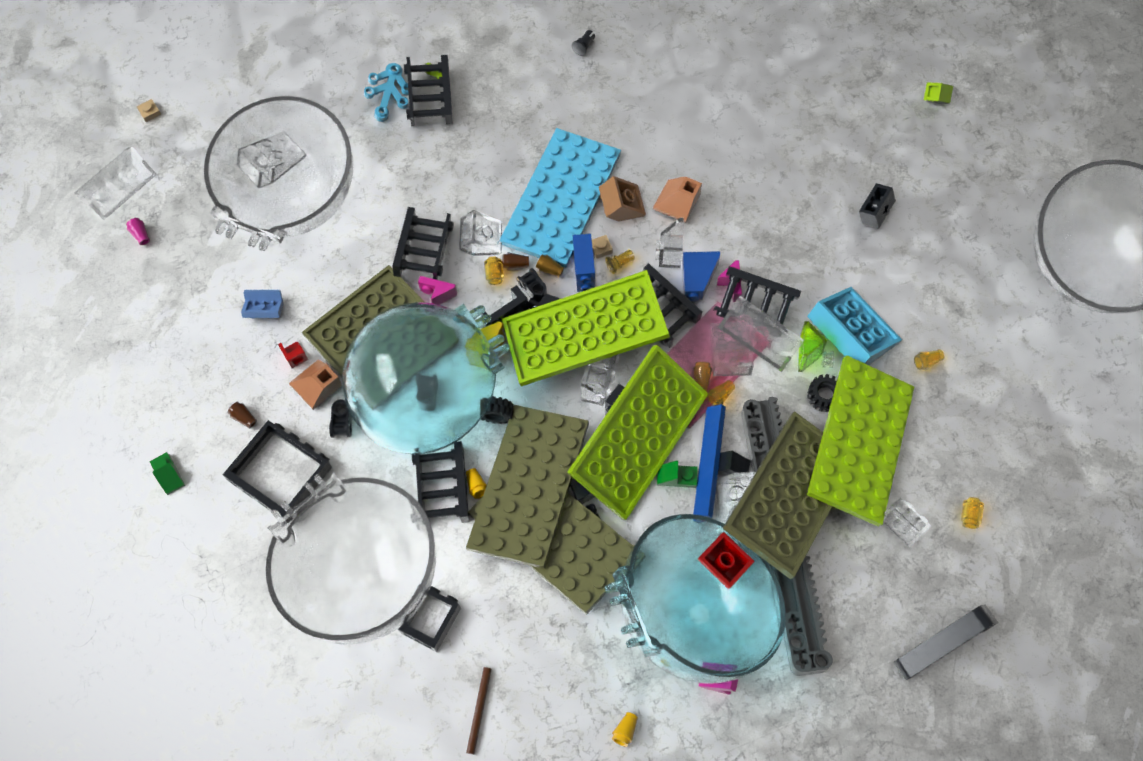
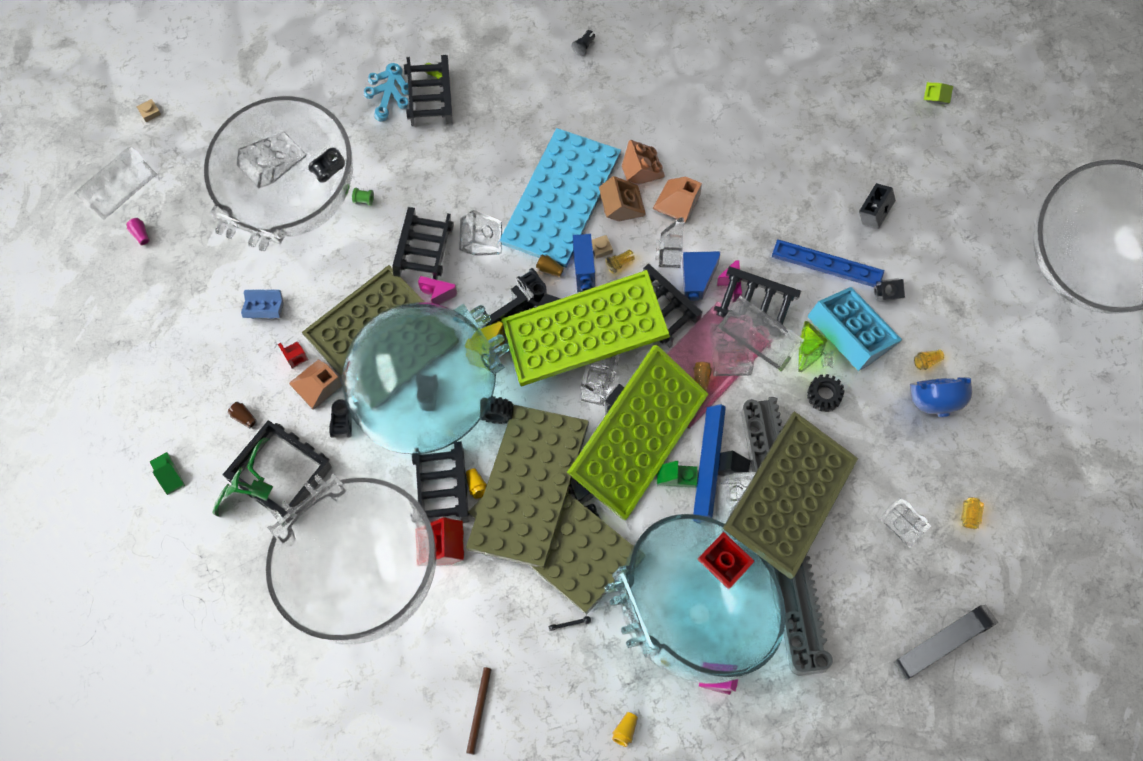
(257, 488): none -> green plant
(326, 165): none -> black piece
(362, 196): none -> bright green bush
(425, 640): black window -> none
(448, 540): none -> red slope
(494, 270): clear yellow brick -> none
(514, 261): reddish brown cone -> none
(586, 620): none -> black hinge
(641, 163): none -> nougat slope
(720, 393): clear yellow cone -> none
(827, 263): none -> blue tile
(861, 441): lime plate -> none
(897, 289): none -> black brick
(942, 395): none -> blue cylinder

